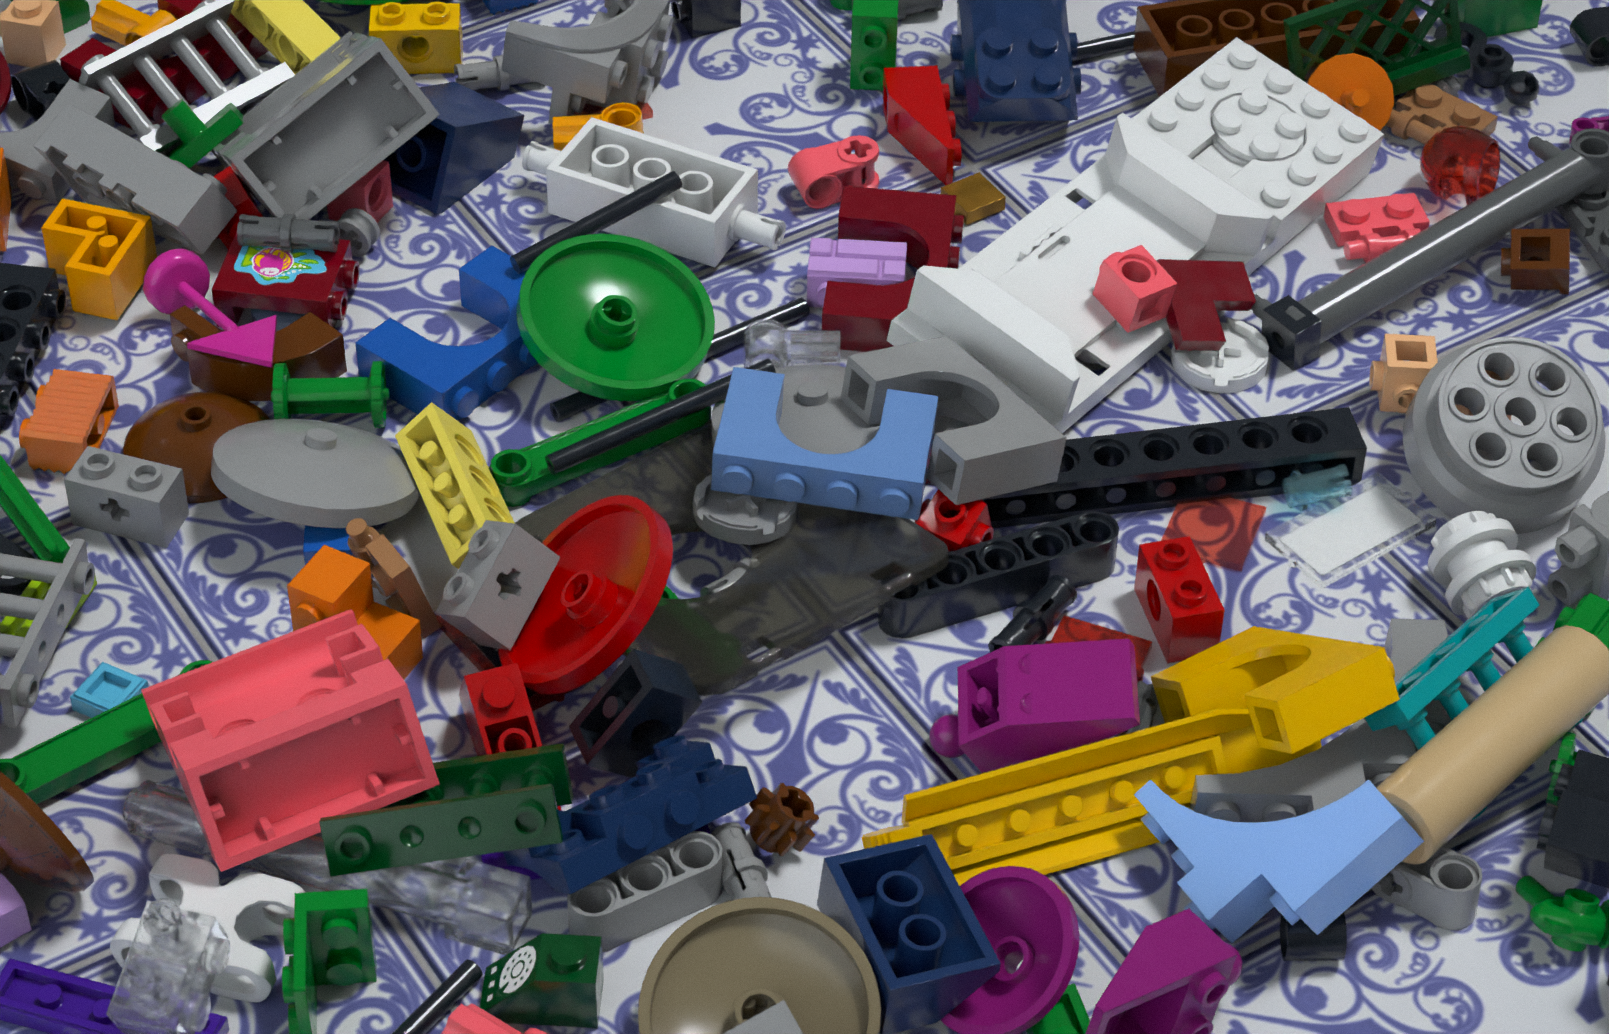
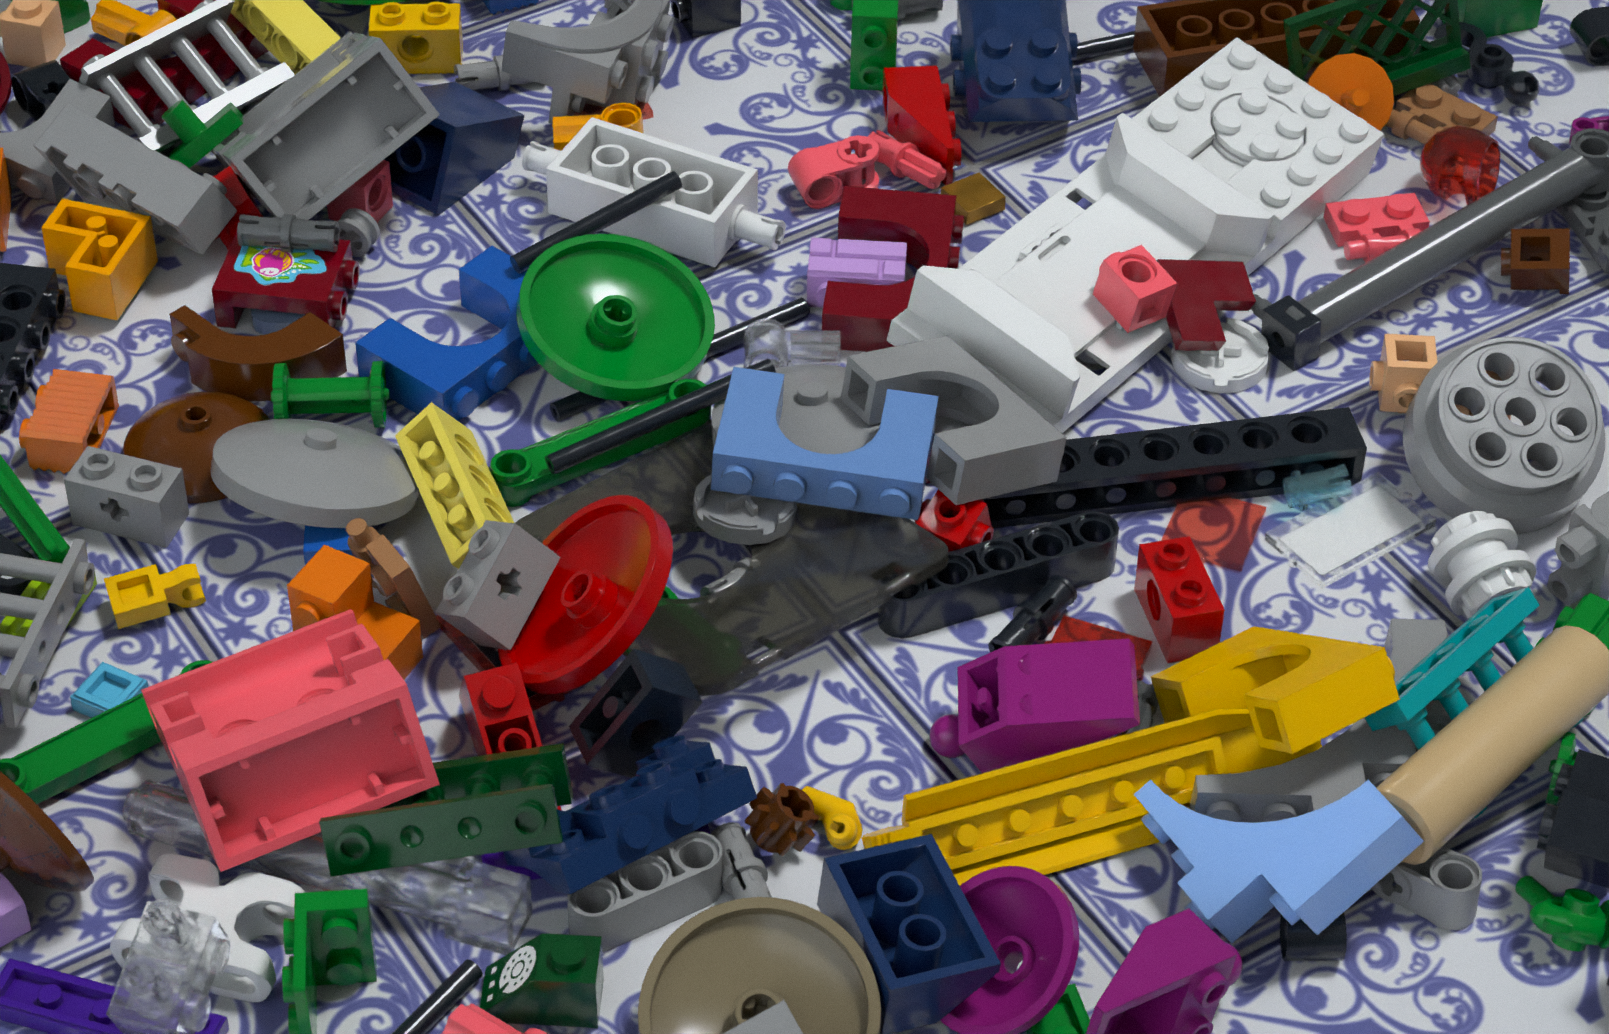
(146, 594): none -> yellow plate
(183, 279): dark pink piece -> none
(838, 818): none -> yellow arm
(907, 161): none -> coral axle

